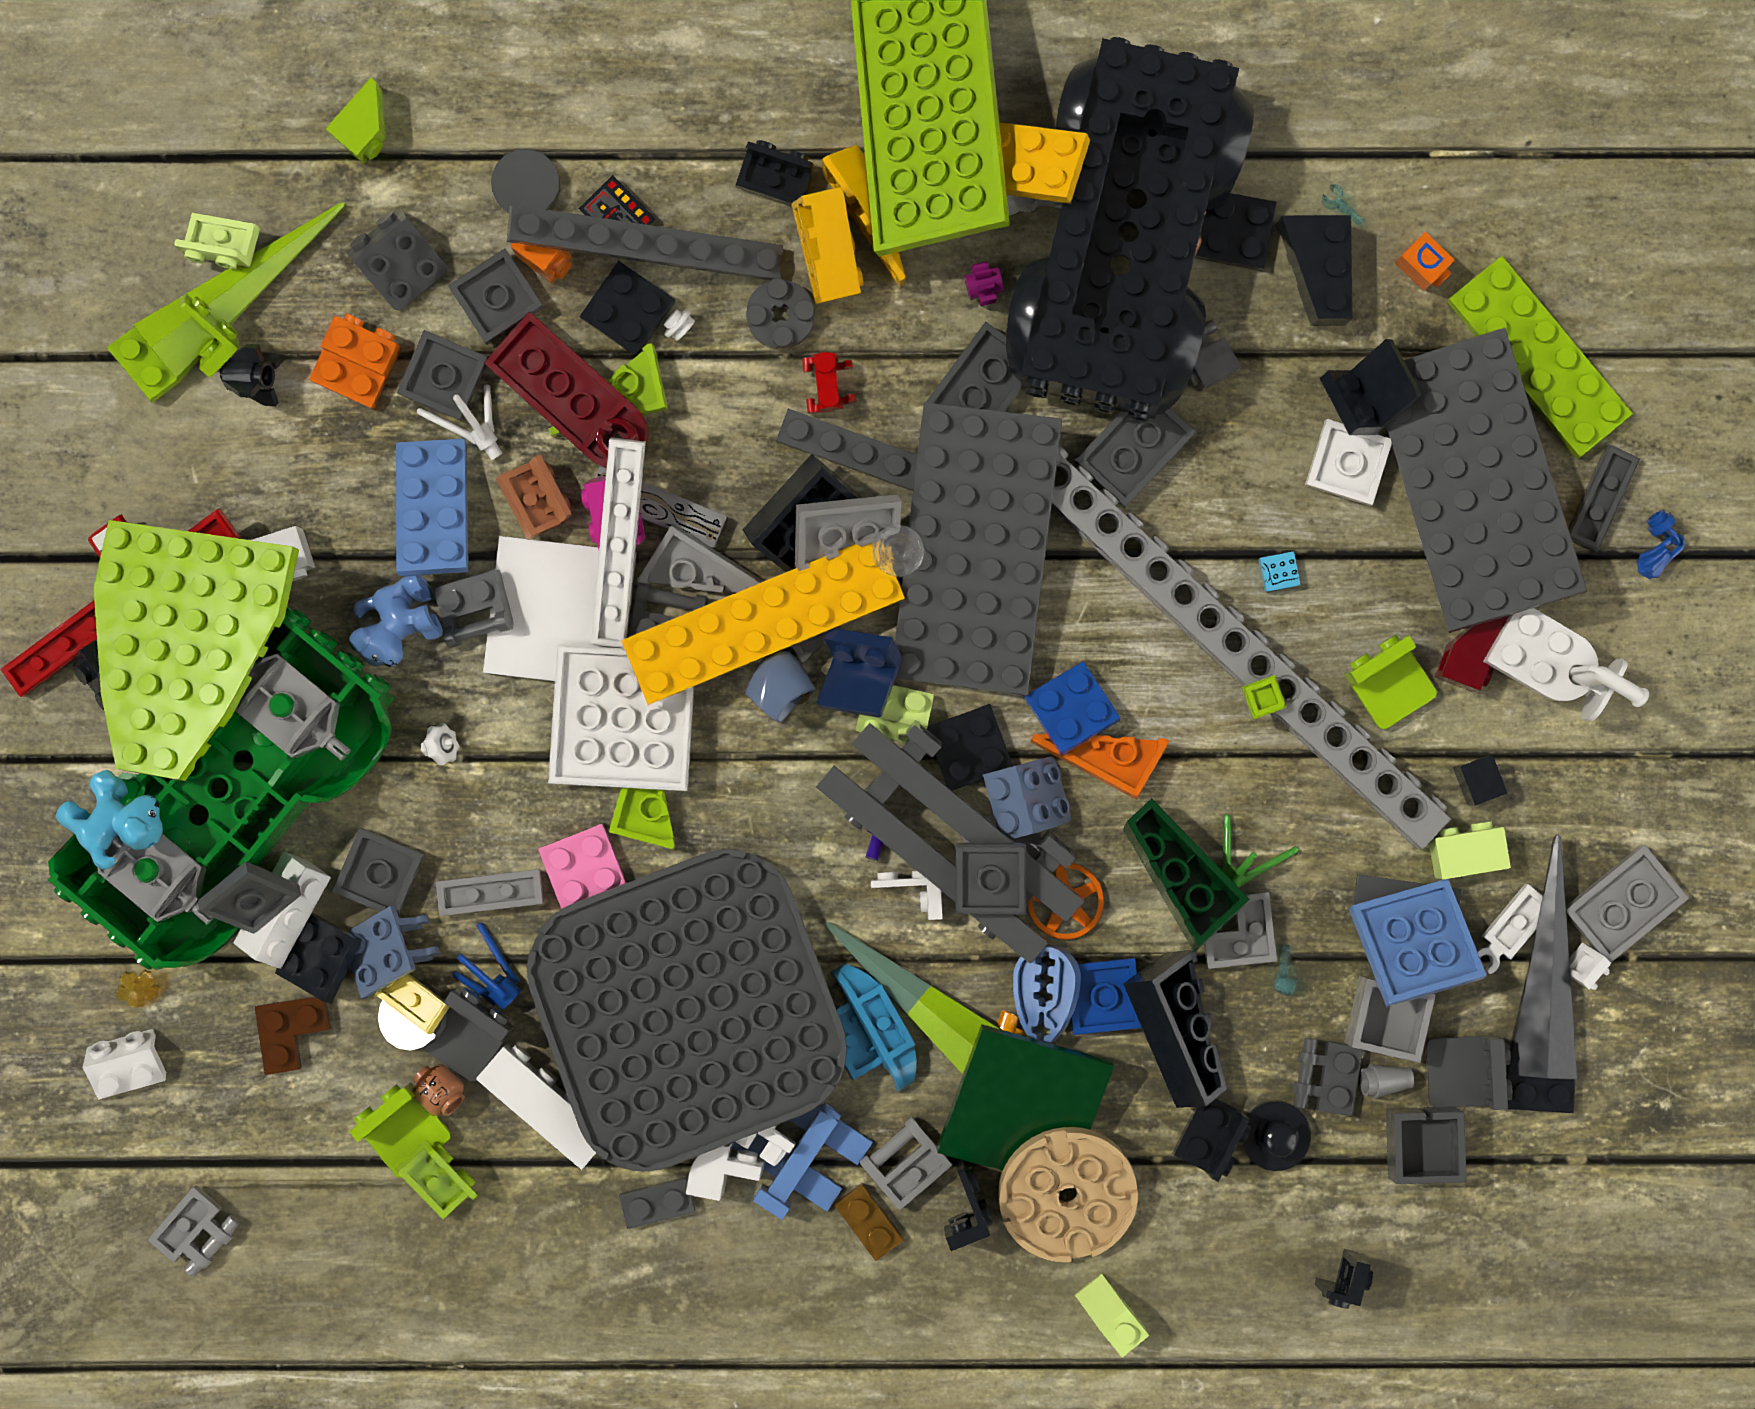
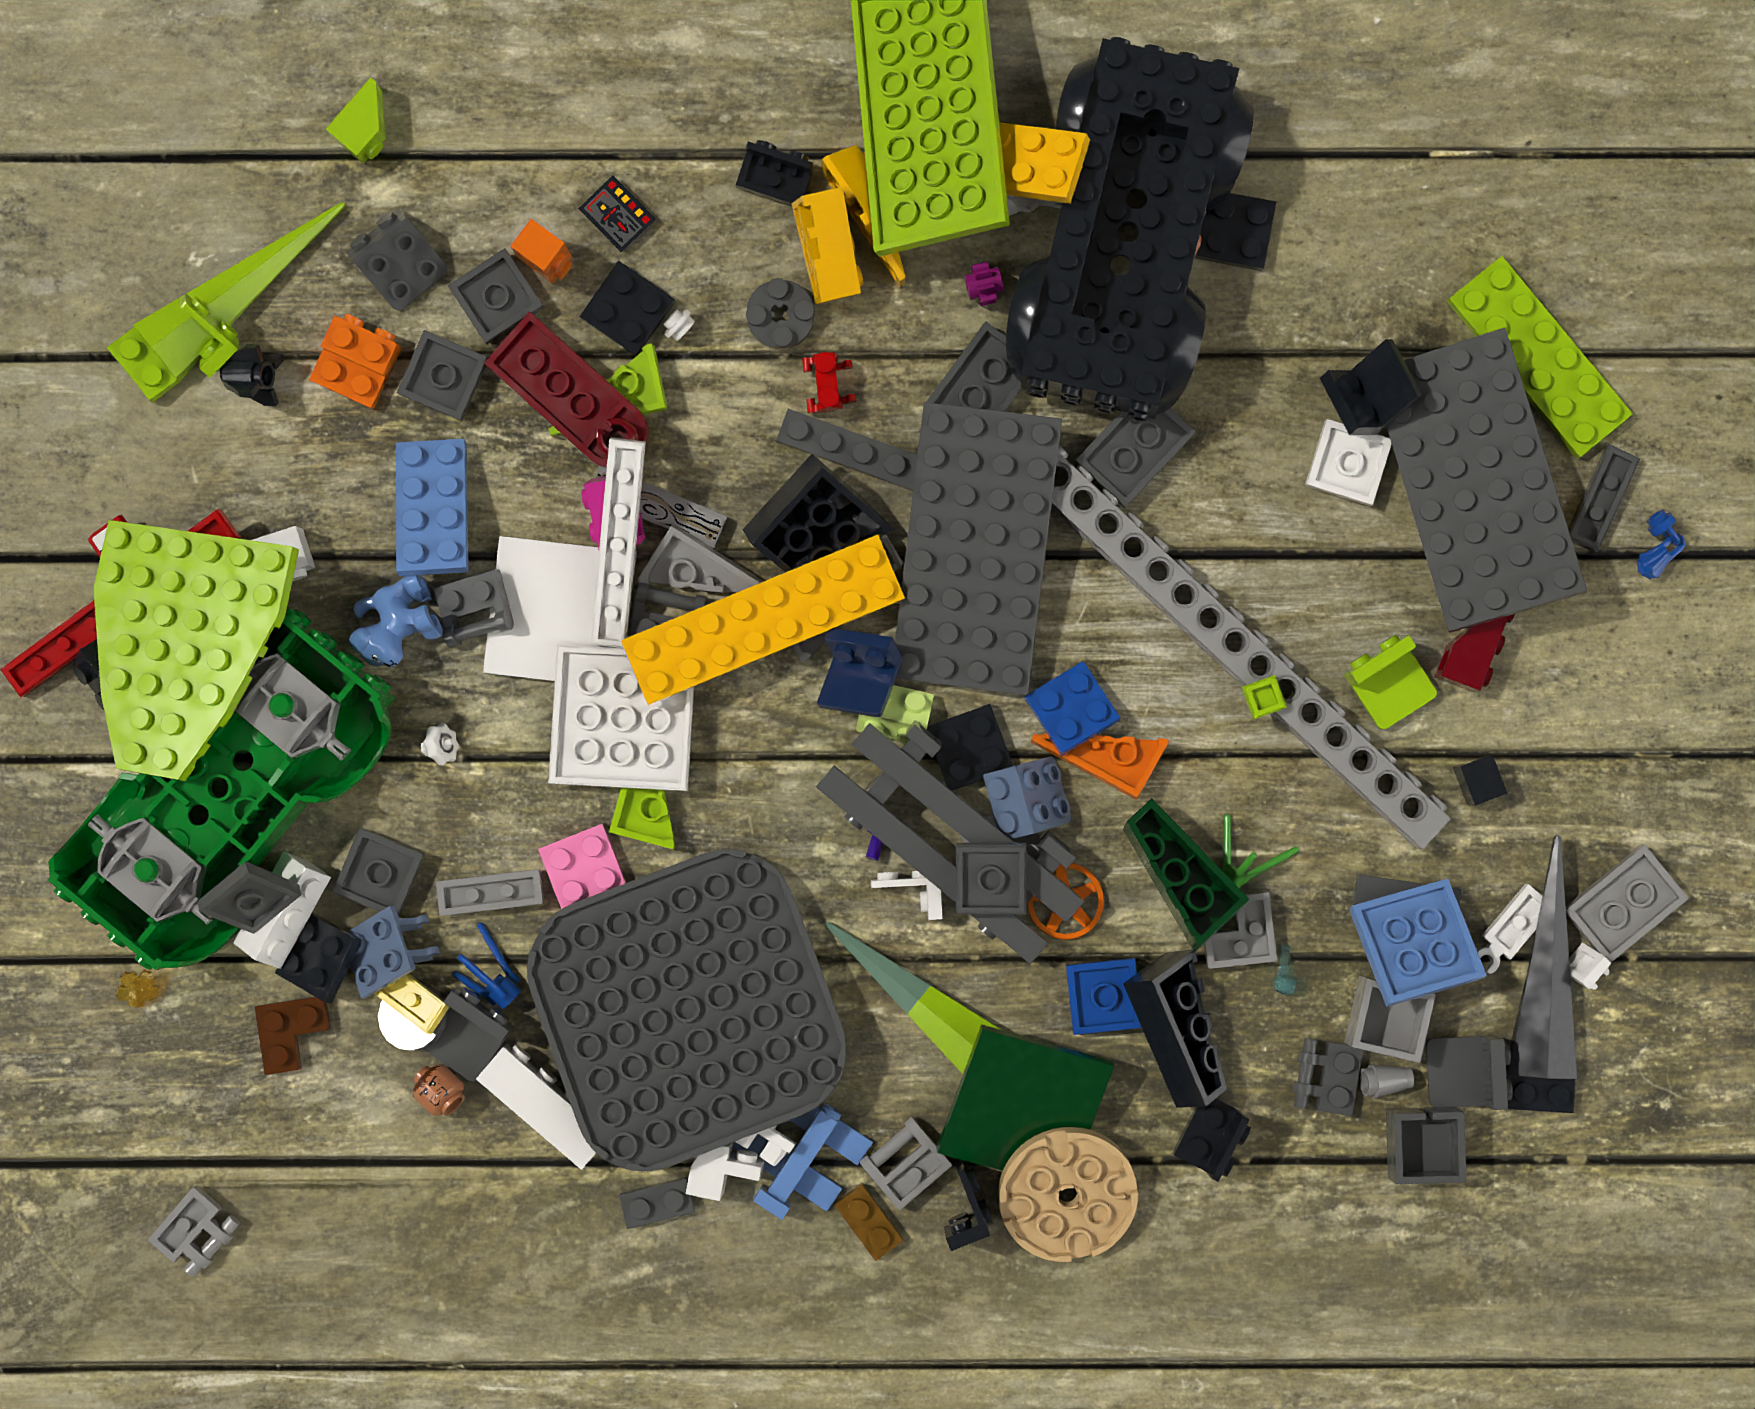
(123, 1064): white bracket -> none
(135, 823): medium azure animal -> none
(219, 240): yellowish green bracket -> none
(399, 1127): lime bracket -> none
(435, 1179): lime bracket -> none
(482, 434): white plant -> none
(525, 180): dark grey tile -> none
(535, 497): nougat bracket -> none
(643, 243): dark grey plate -> none
(779, 685): sand blue piece -> none
(834, 525): light grey wing -> none
(873, 1029): dark azure plate -> none
(897, 550): clear plate -> none
(1009, 1022): light orange hand -> none
(1065, 992): medium blue piece -> none
(1112, 1315): yellowish green slope -> none
(1214, 360): flat silver brick -> none
(1277, 1136): black plate -> none
(1279, 571): medium azure tile -> none
(1322, 264): black wedge -> none
(1340, 204): clear light blue hand -> none
(1352, 1280): black bracket -> none
(1425, 262): orange brick -> none
(1469, 851): yellowish green brick -> none
(1542, 656): white plate -> none

